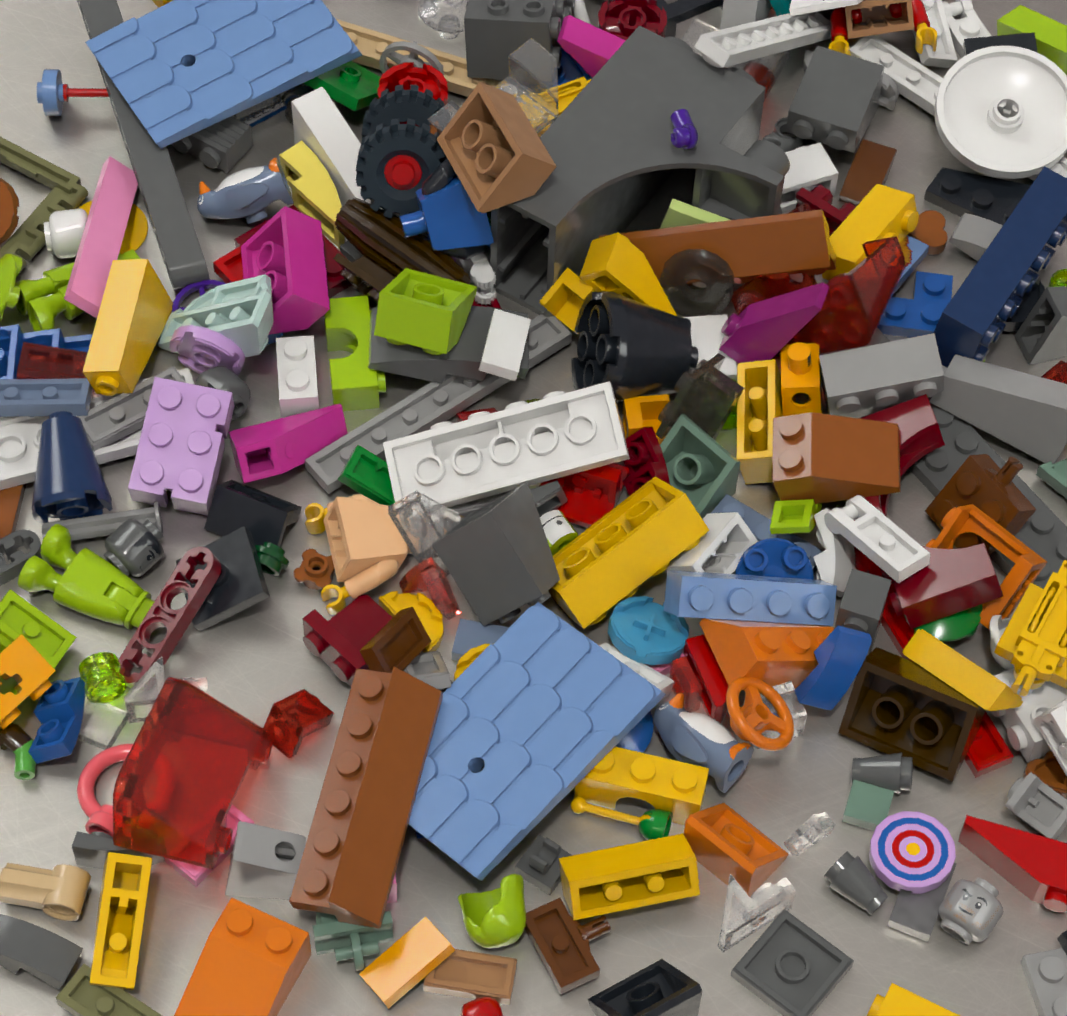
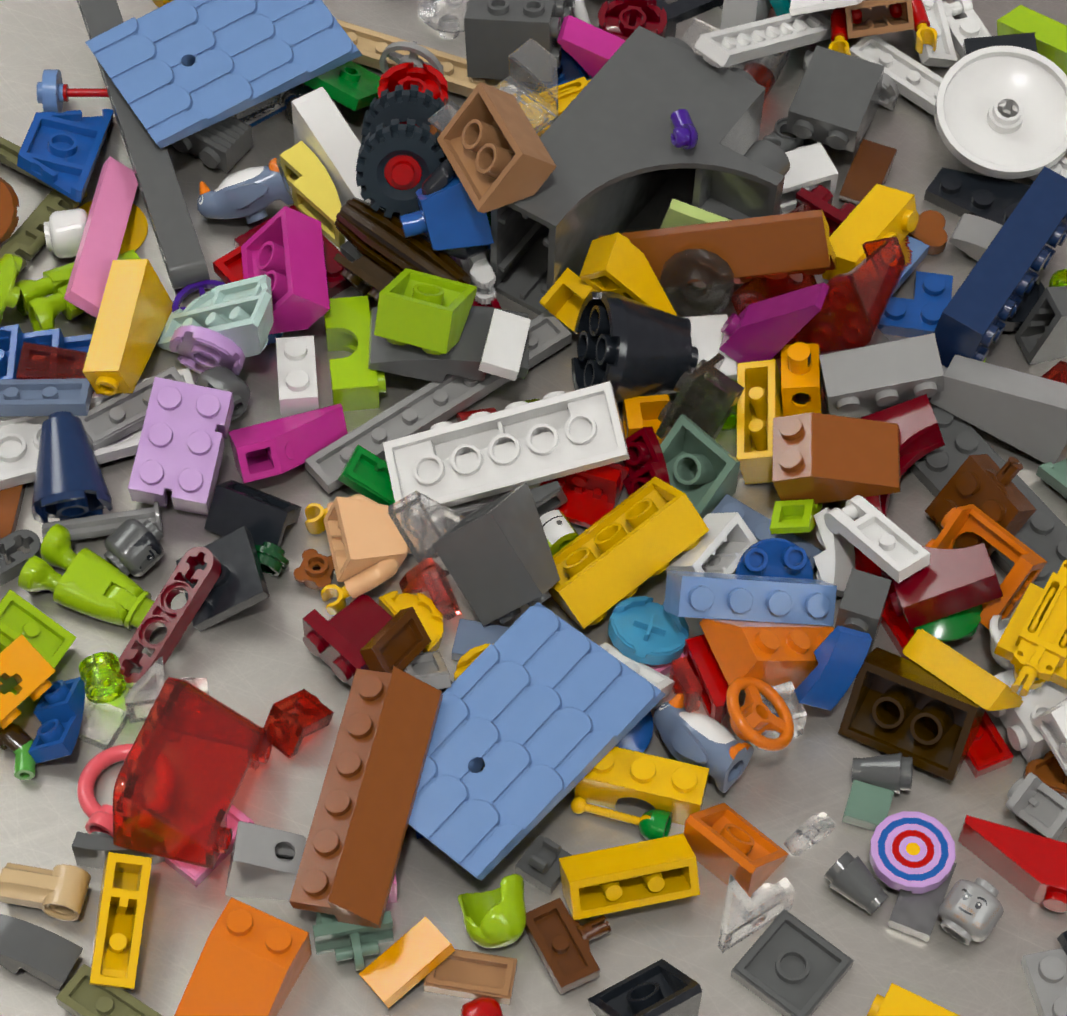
(64, 149): none -> blue wing

